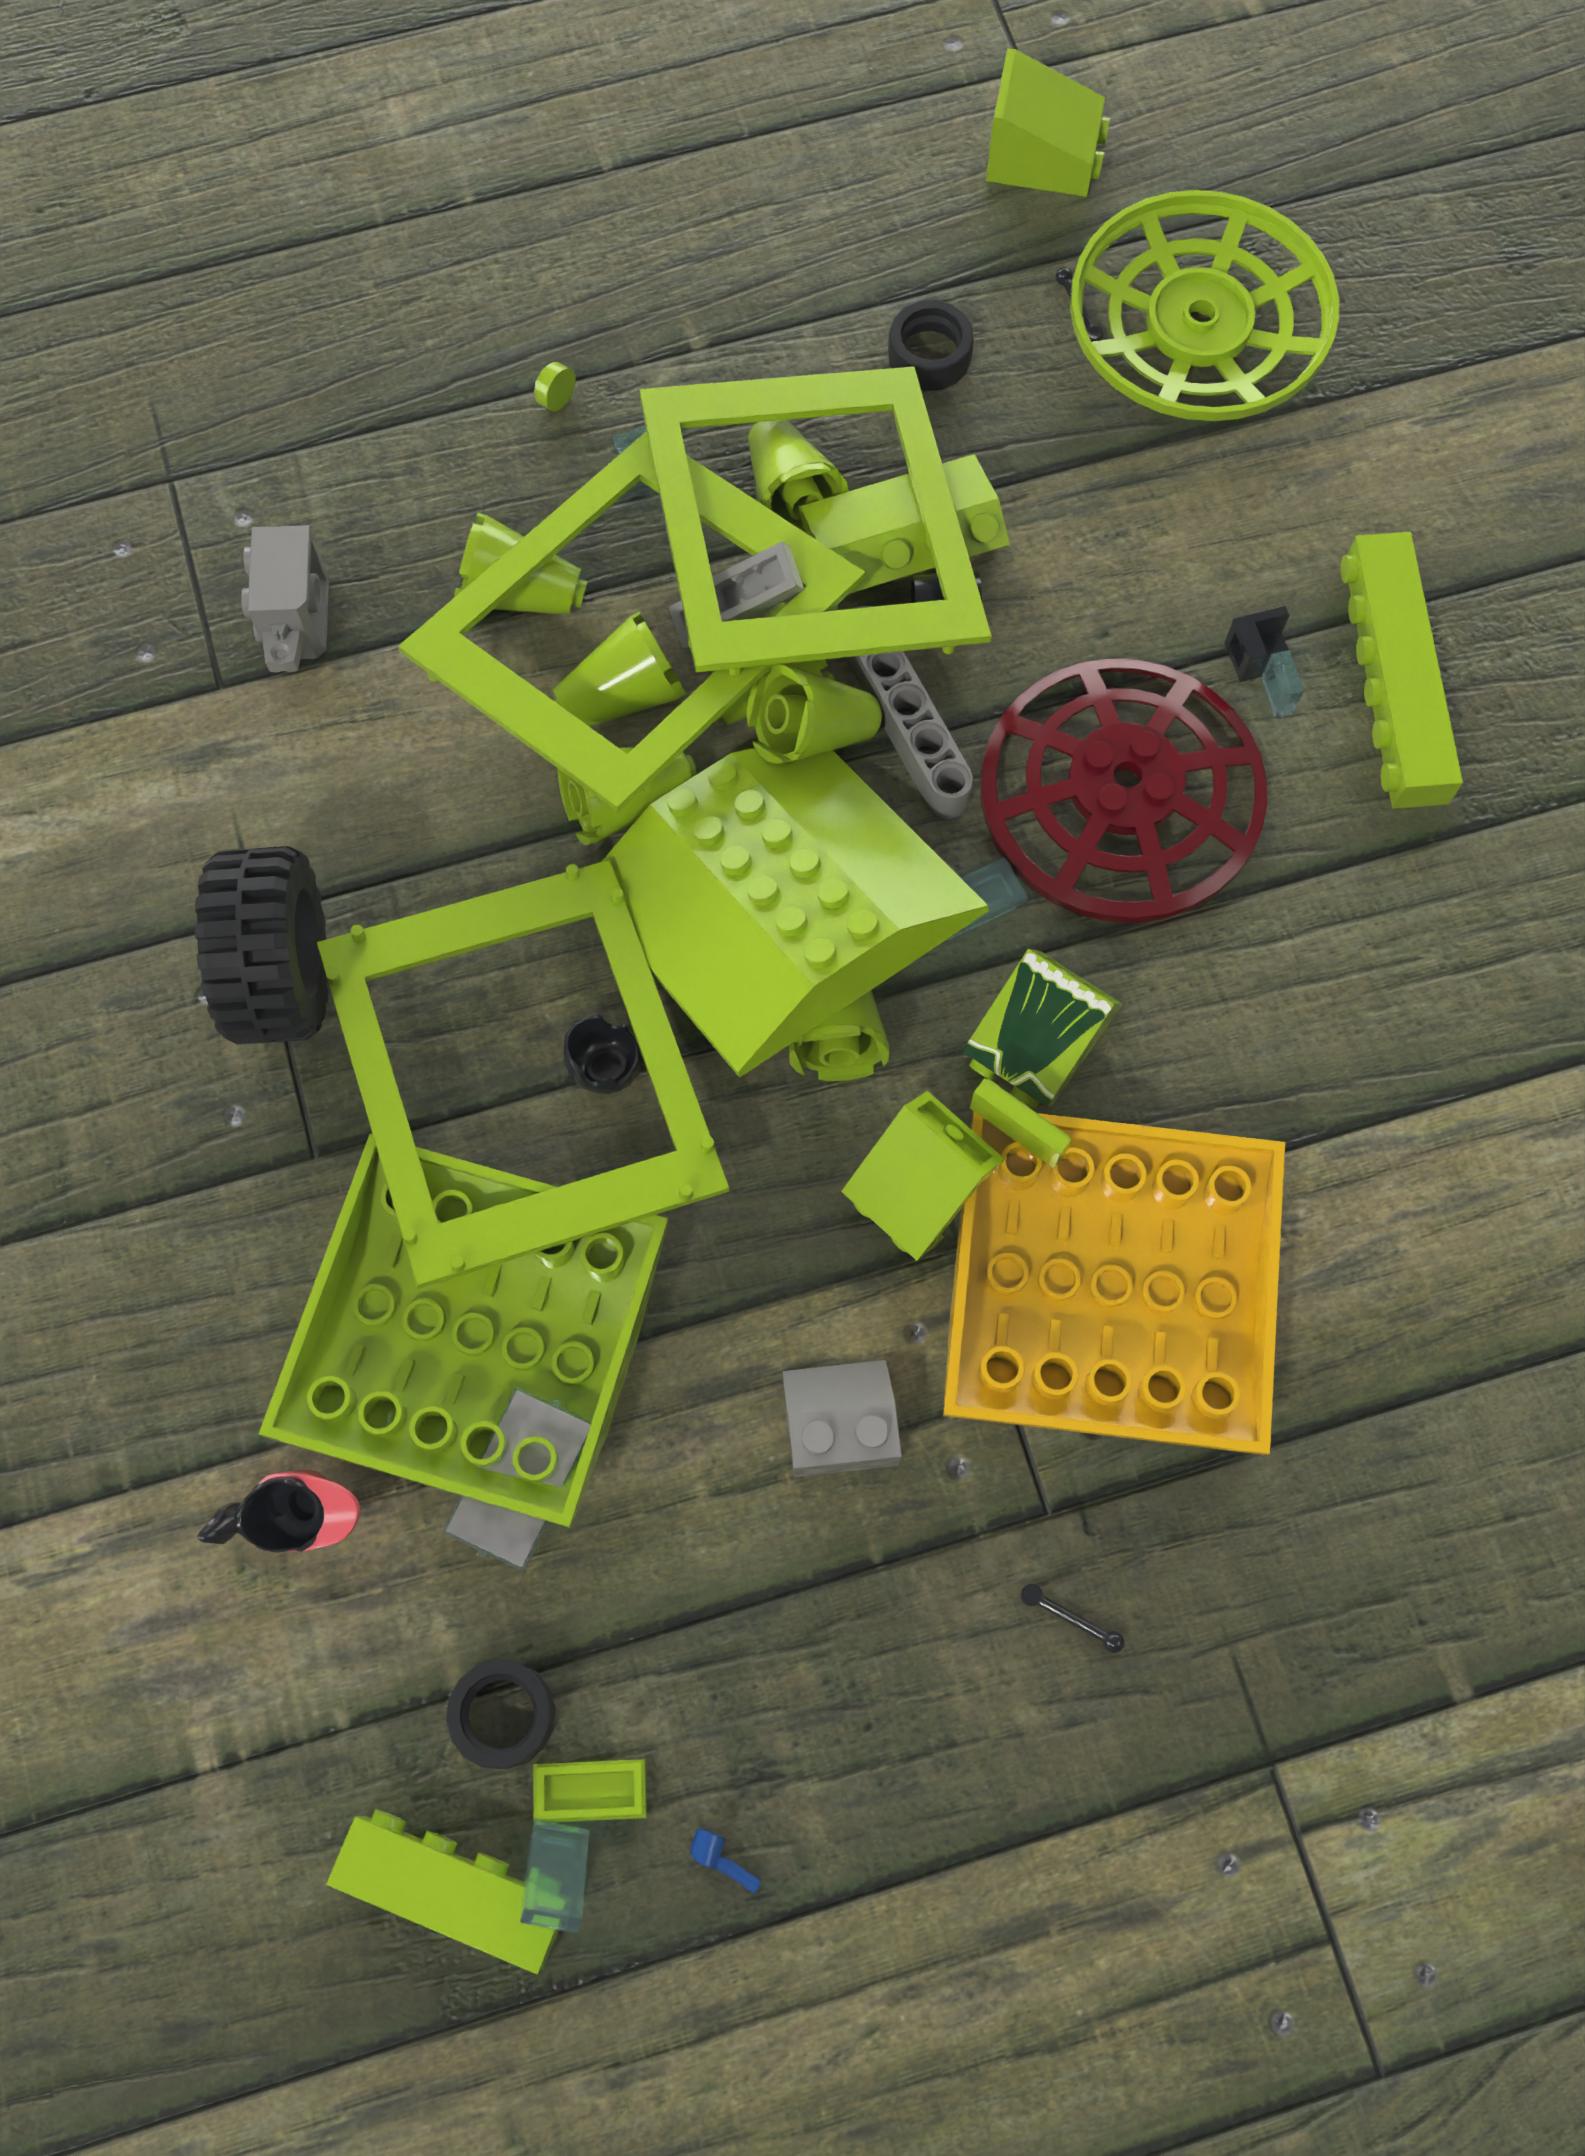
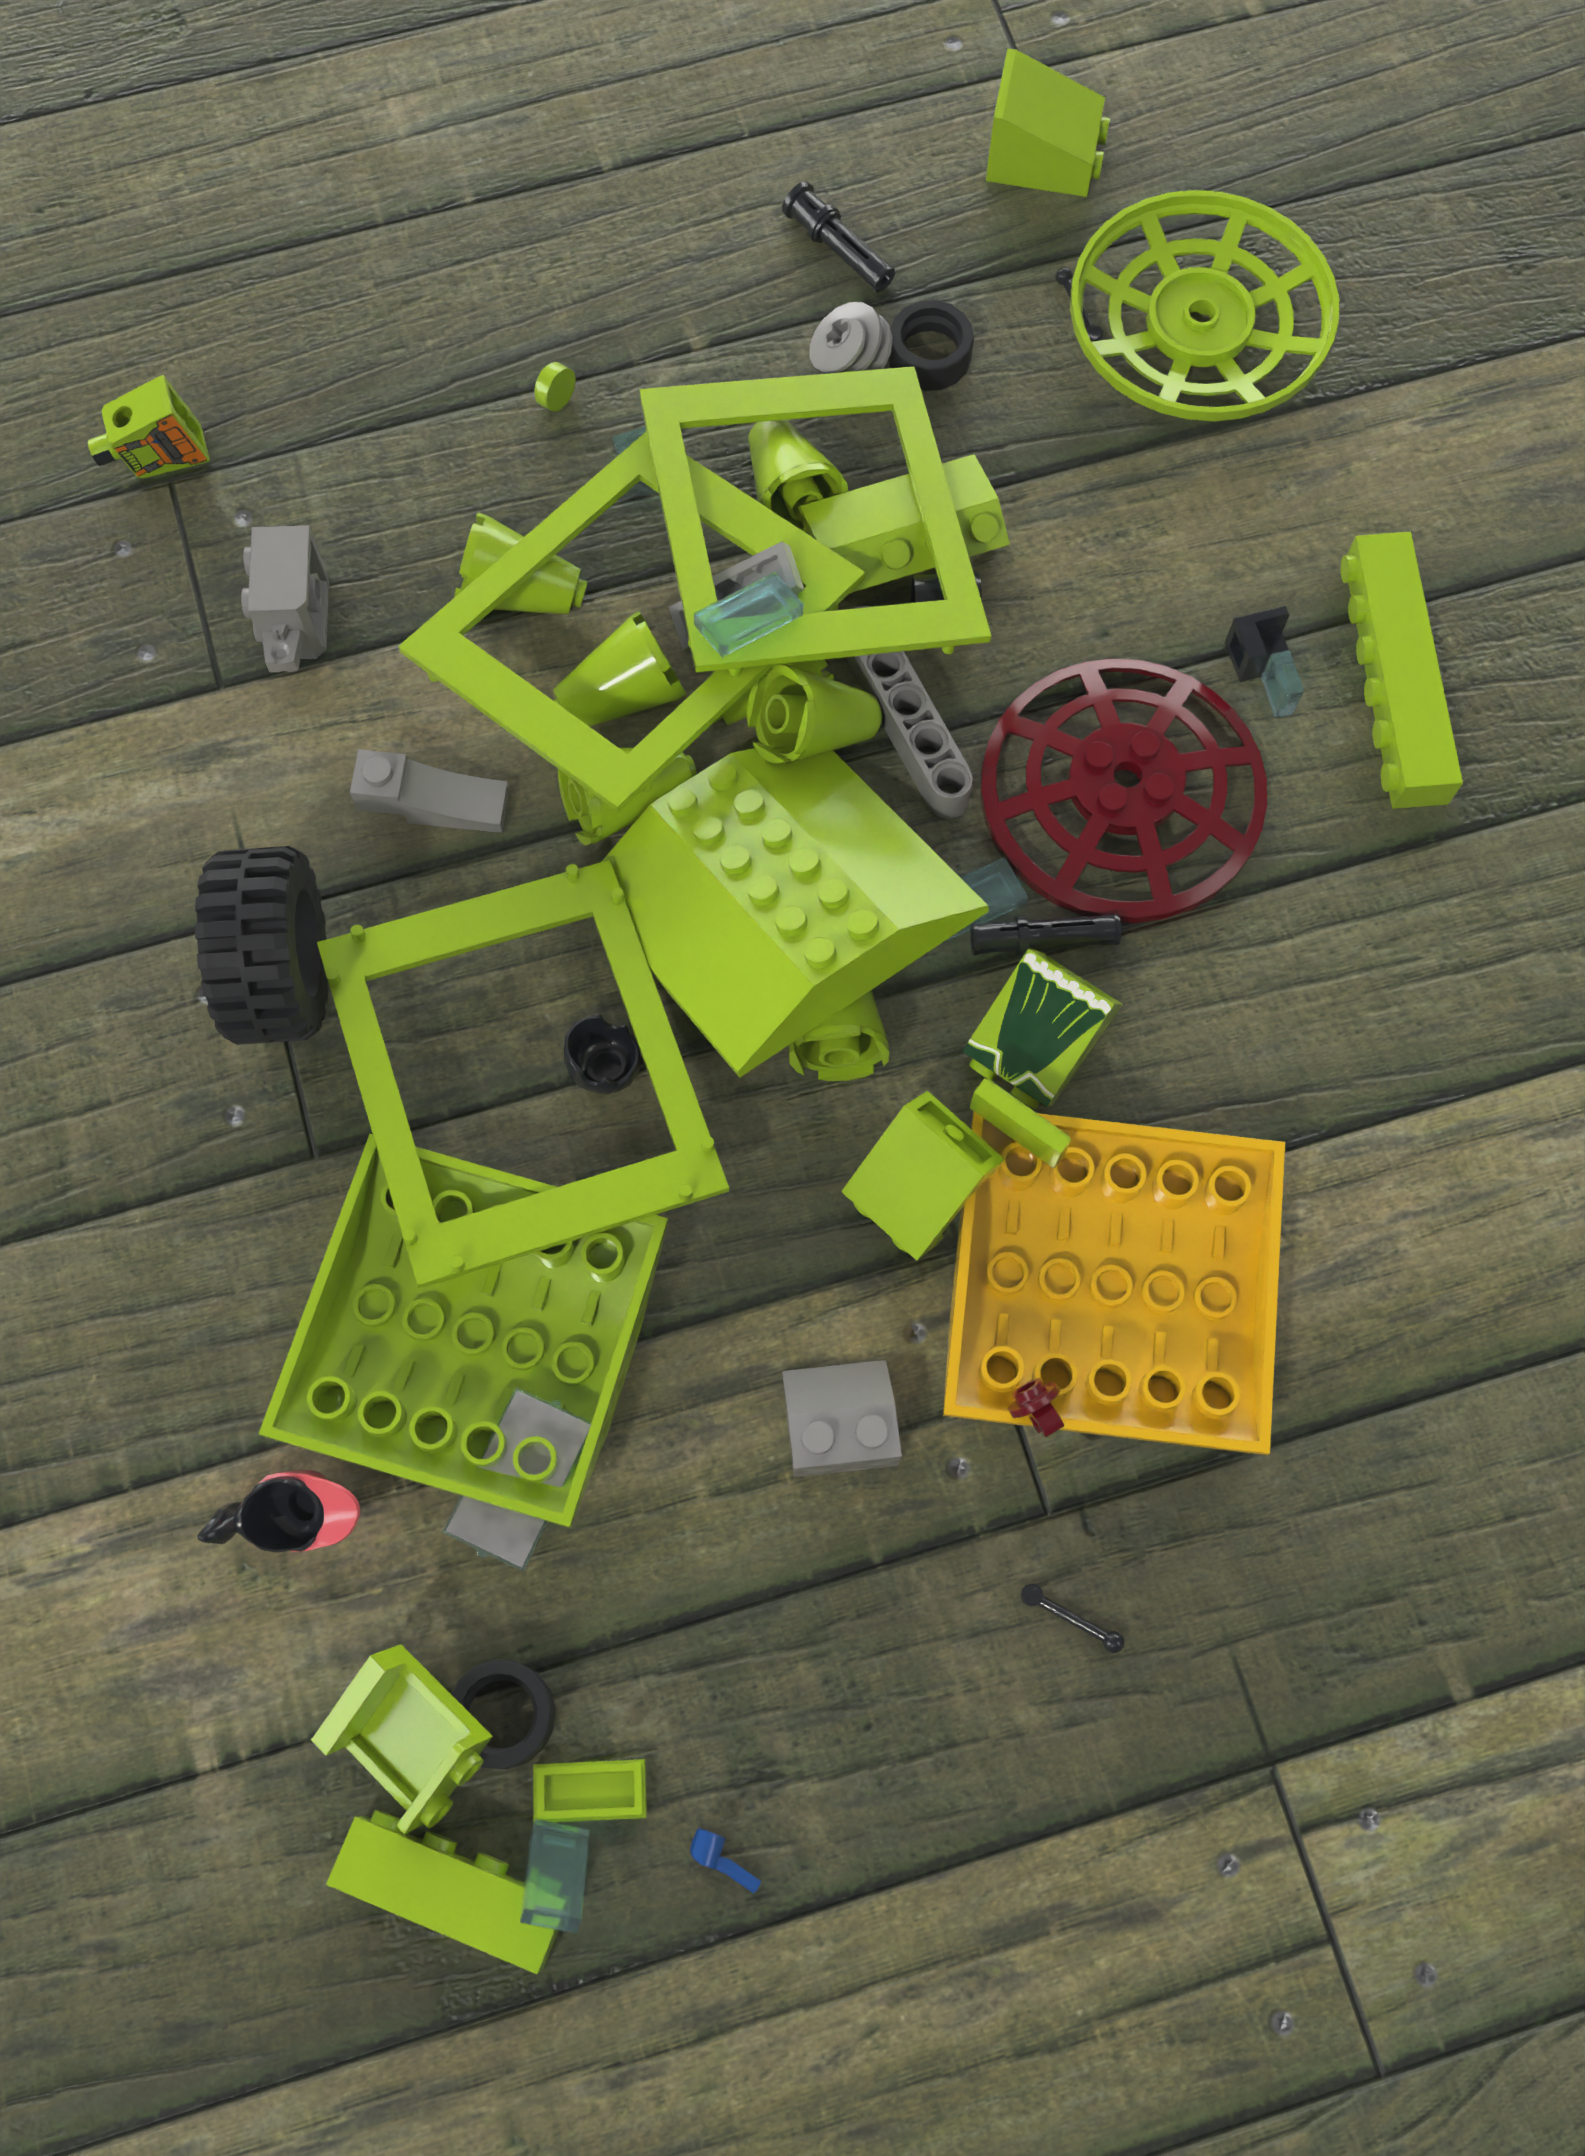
(150, 431): none -> lime torso
(406, 1735): none -> lime panel
(427, 794): none -> light grey slope
(748, 614): none -> clear light blue tile
(825, 225): none -> black pin
(851, 340): none -> light grey piece
(1034, 1401): none -> dark red plate
(1044, 934): none -> black pin

